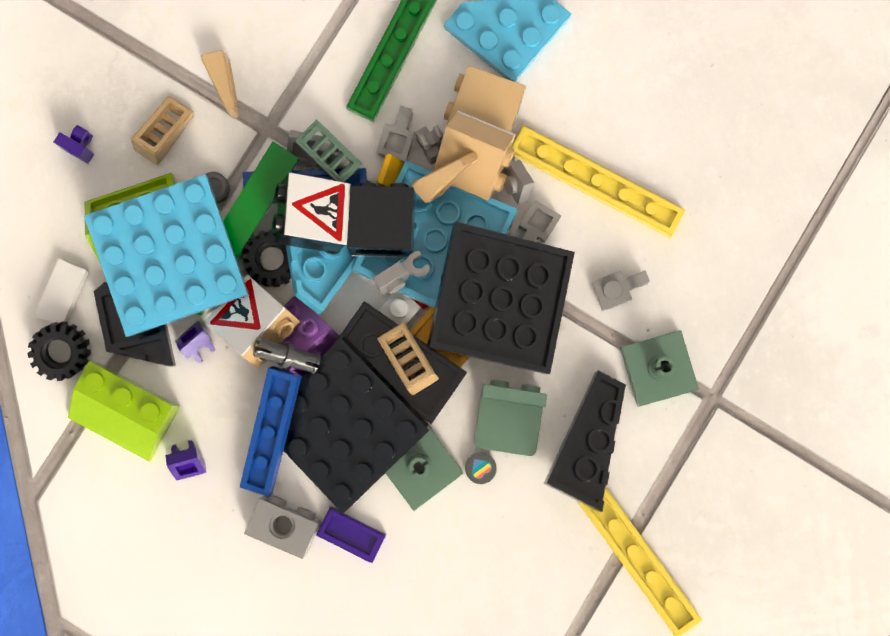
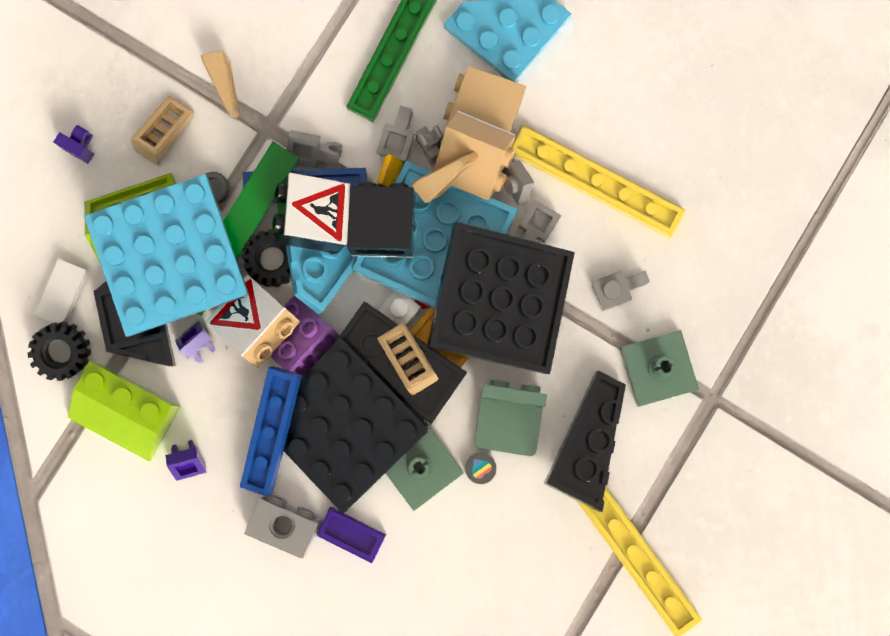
(286, 355): dark grey pin -> none
(335, 144): sand green slope -> none
(394, 277): light grey plate -> none

